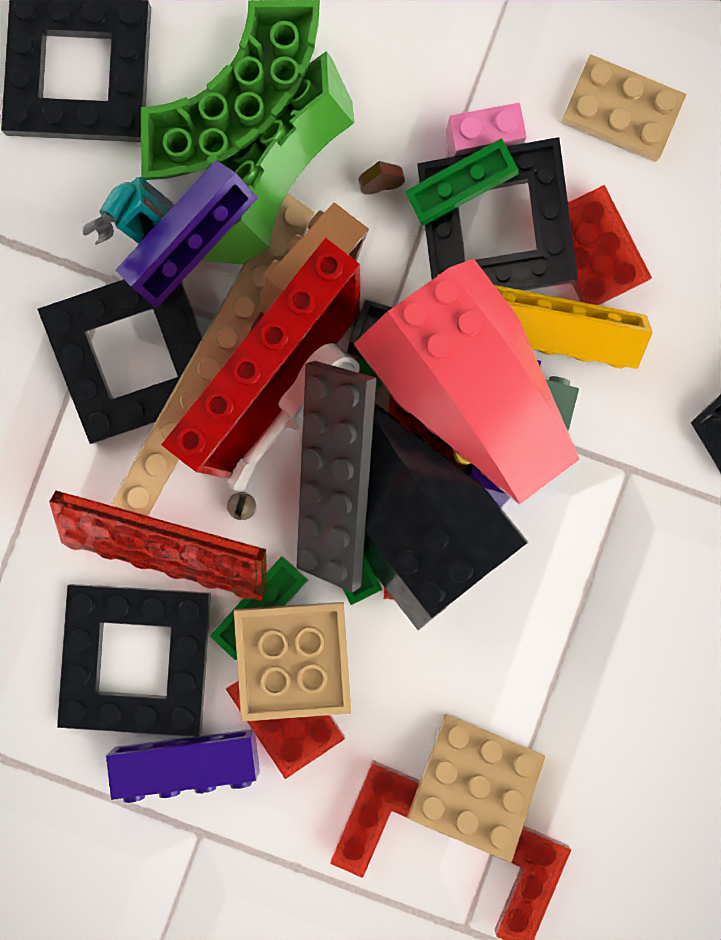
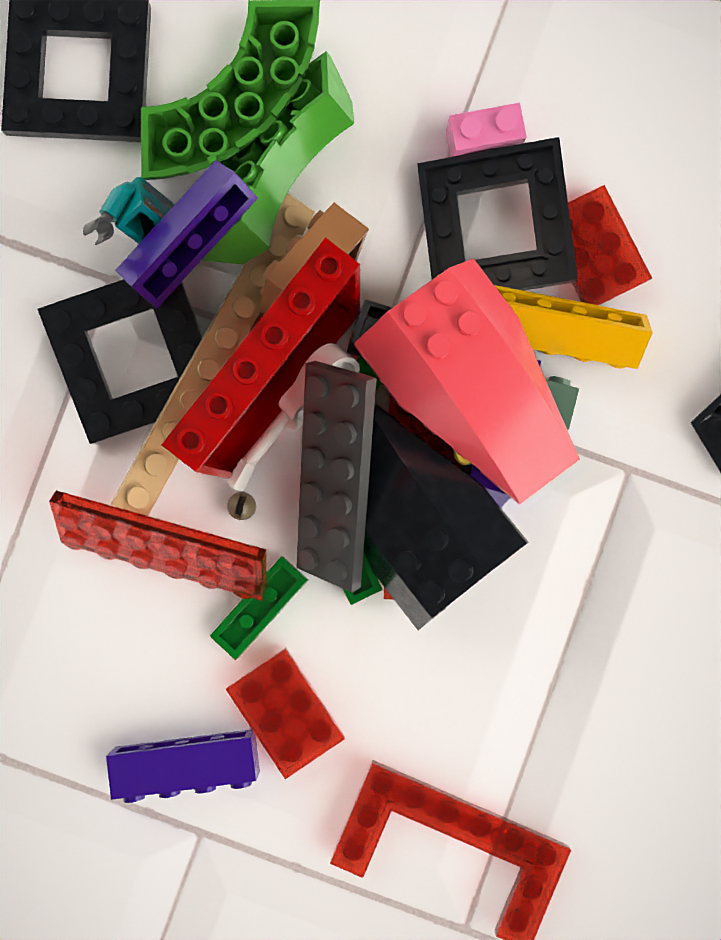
(79, 696): black plate -> none
(292, 661): tan plate -> none
(381, 177): reddish brown tile -> none
(462, 182): green plate -> none
(476, 787): tan plate -> none
(623, 108): tan plate -> none

